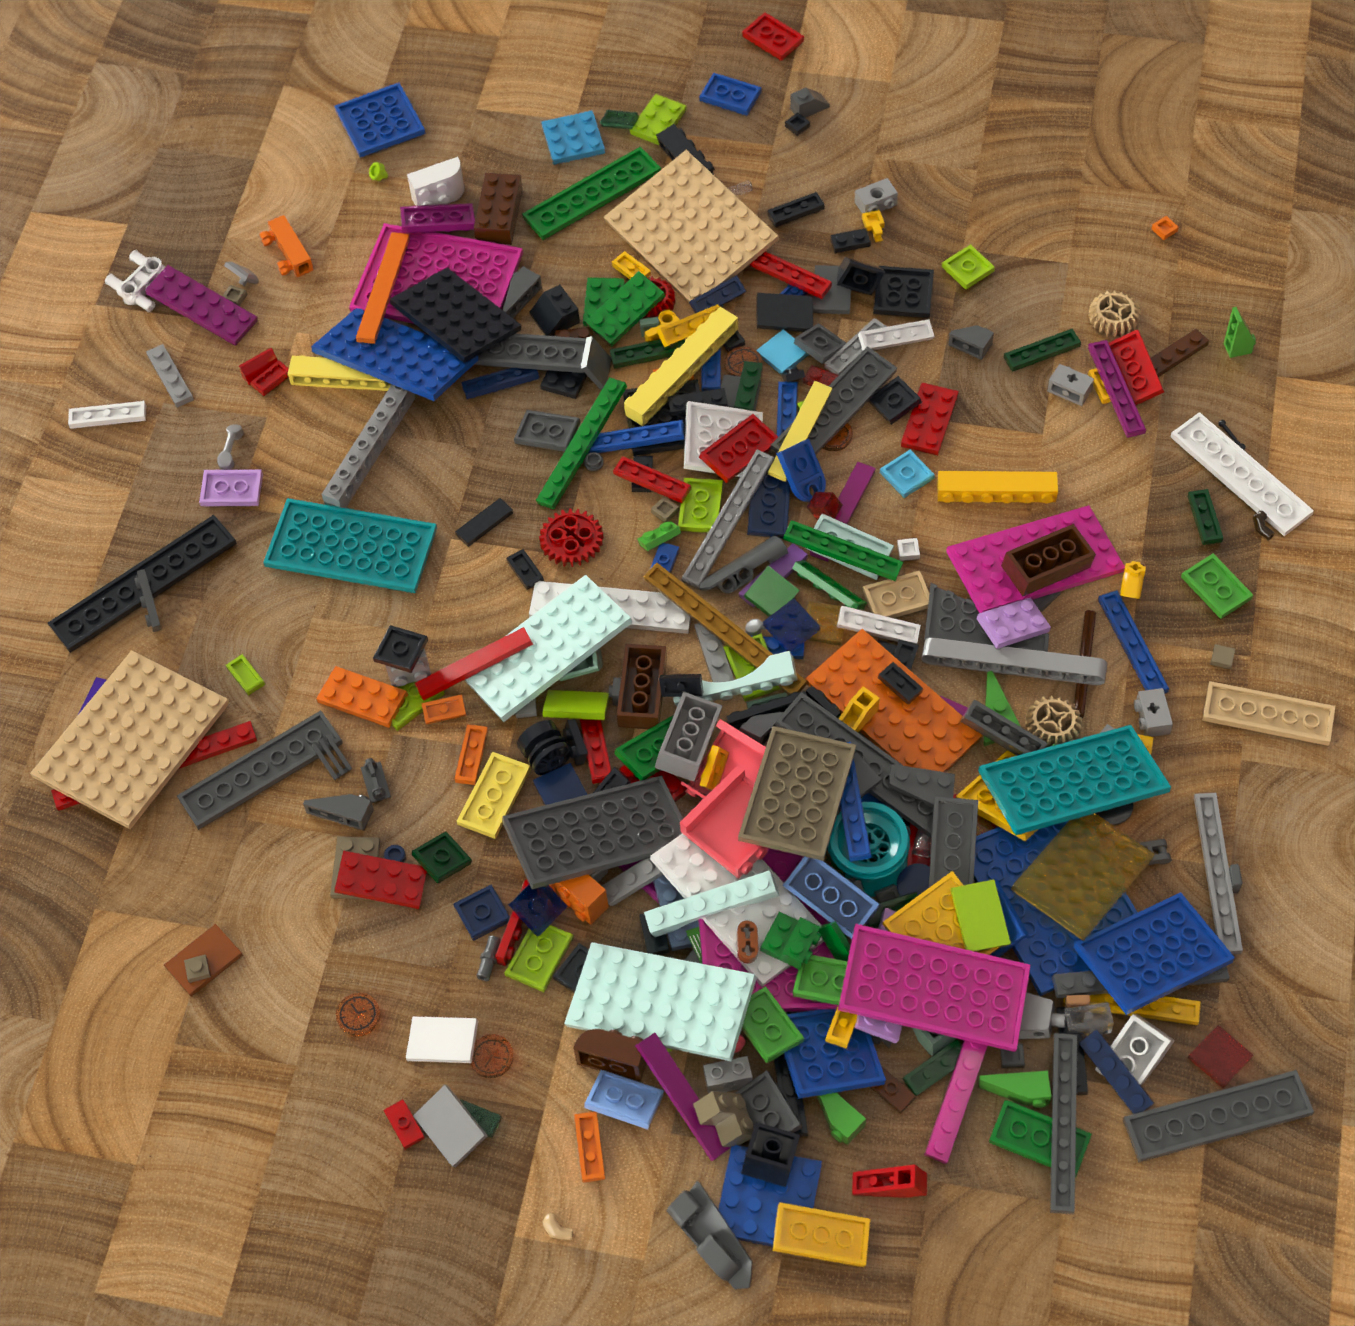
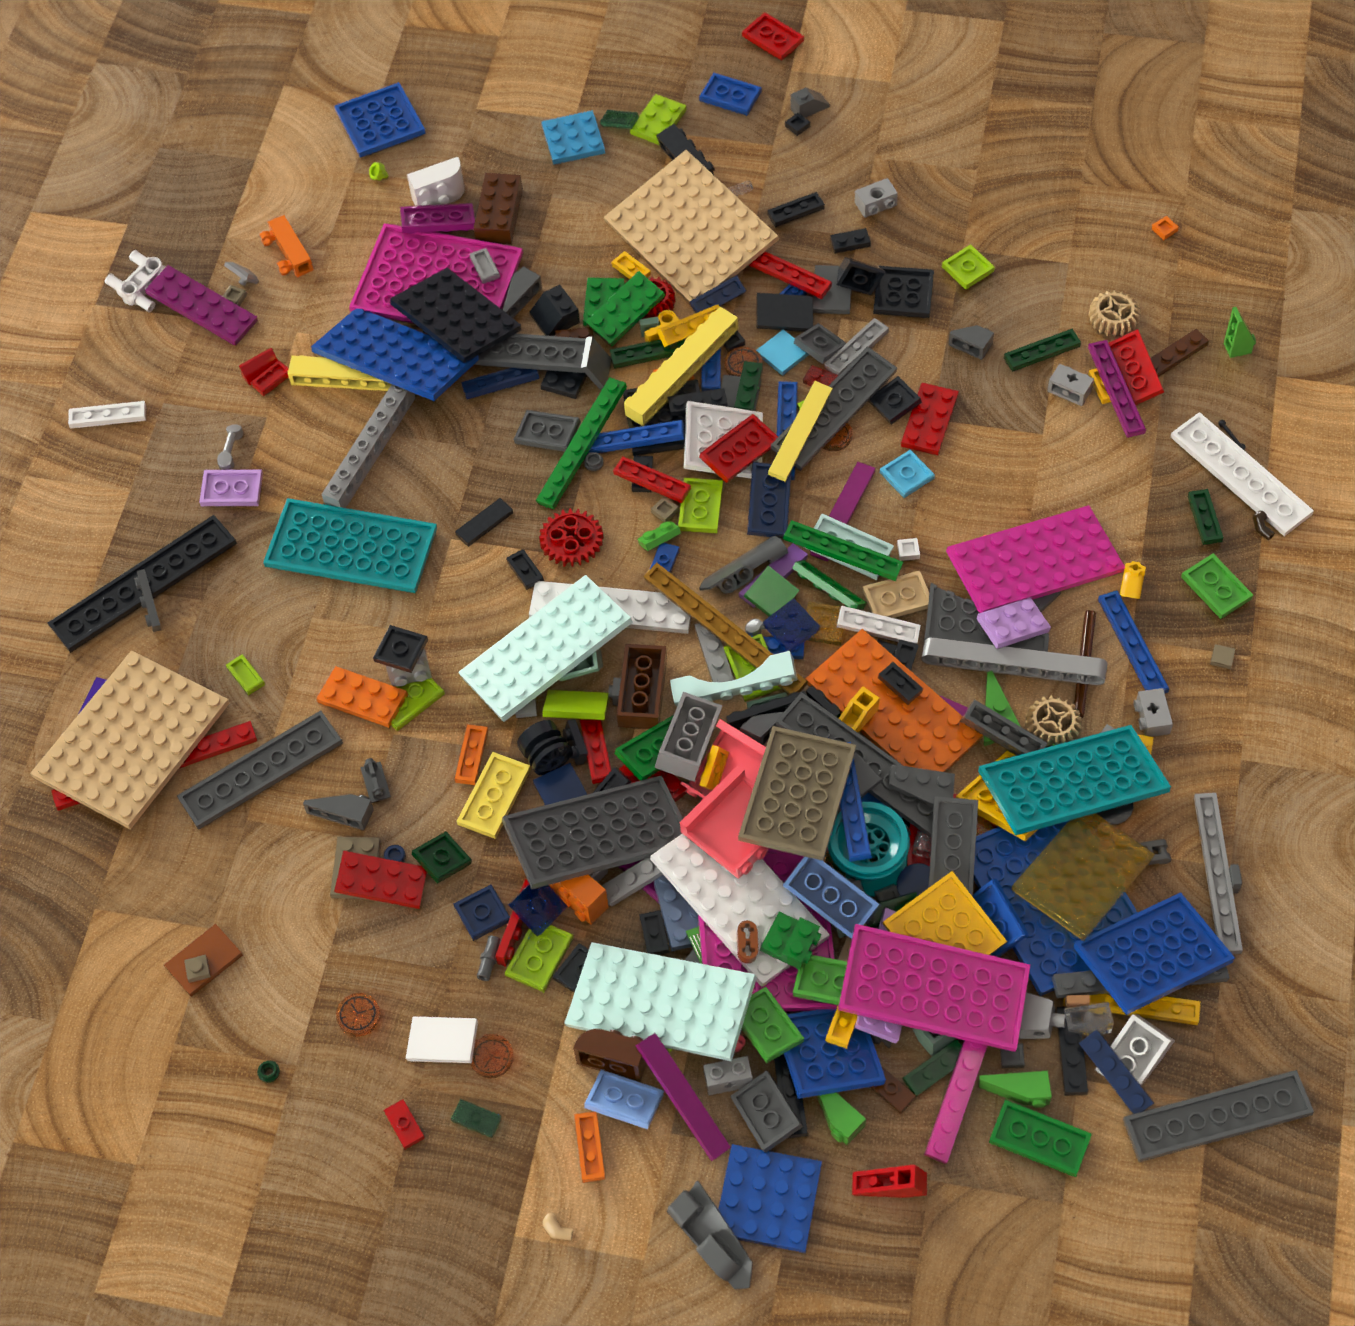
(169, 375): light grey plate -> none
(265, 1066): none -> dark green plate
(322, 742): dark grey tile -> none
(382, 288): orange tile -> none
(443, 709): orange plate -> none
(450, 1126): light grey tile -> none
(473, 663): tile -> none
(484, 265): none -> light grey tile
(591, 193): green plate -> none
(676, 684): black plate -> none
(727, 519): light grey tile -> none
(728, 1115): dark tan brick -> none
(736, 894): light aqua arch -> none
(770, 1154): black slope -> none
(793, 374): black plate -> none
(802, 469): blue tile -> none
(821, 1234): yellow plate -> none
(824, 503): clear red brick -> none
(835, 940): green tile -> none
(874, 222): yellow plate -> none
(896, 335): white plate -> none
(980, 916): lime tile -> none
(997, 486): yellow brick -> none
(1048, 560): reddish brown brick -> none
(1063, 1124): dark grey plate -> none
(1220, 1056): clear red tile -> none
(1269, 713): tan plate -> none

